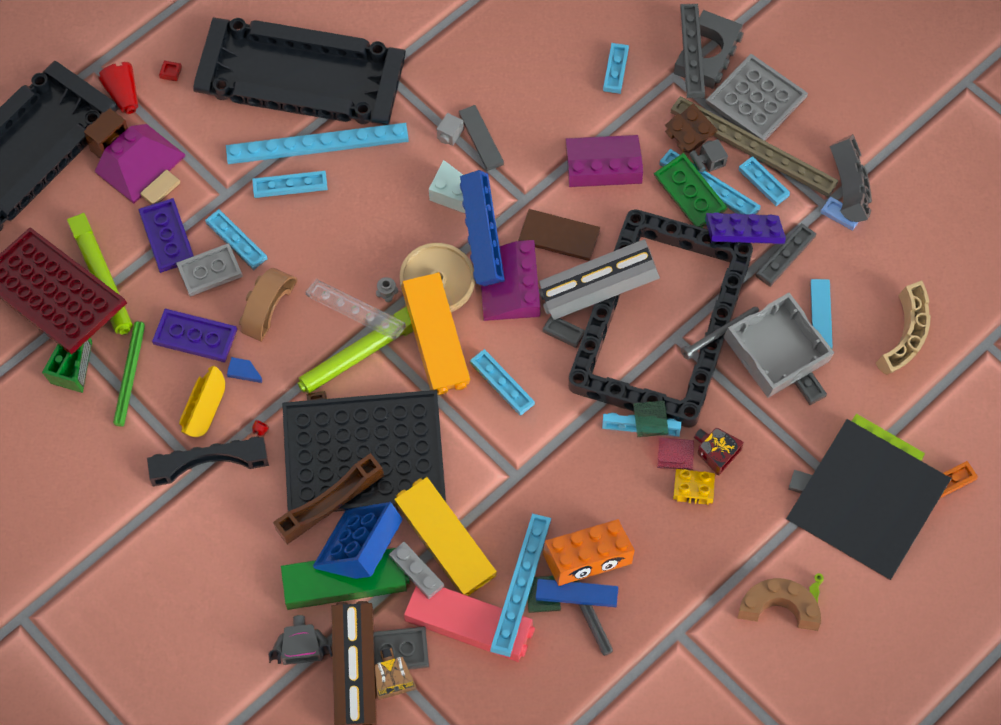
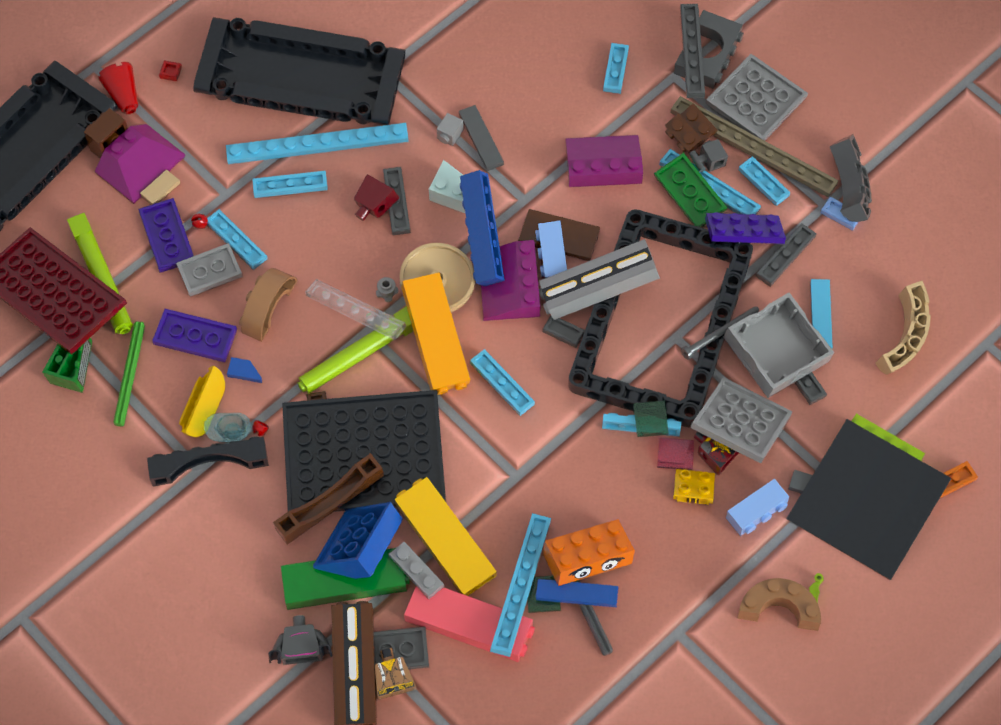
(199, 223): none -> red hinge
(227, 427): none -> clear light blue piece
(374, 198): none -> dark red torso
(398, 211): none -> dark grey tile
(551, 248): none -> light blue brick
(741, 420): none -> light grey plate
(757, 507): none -> light blue brick

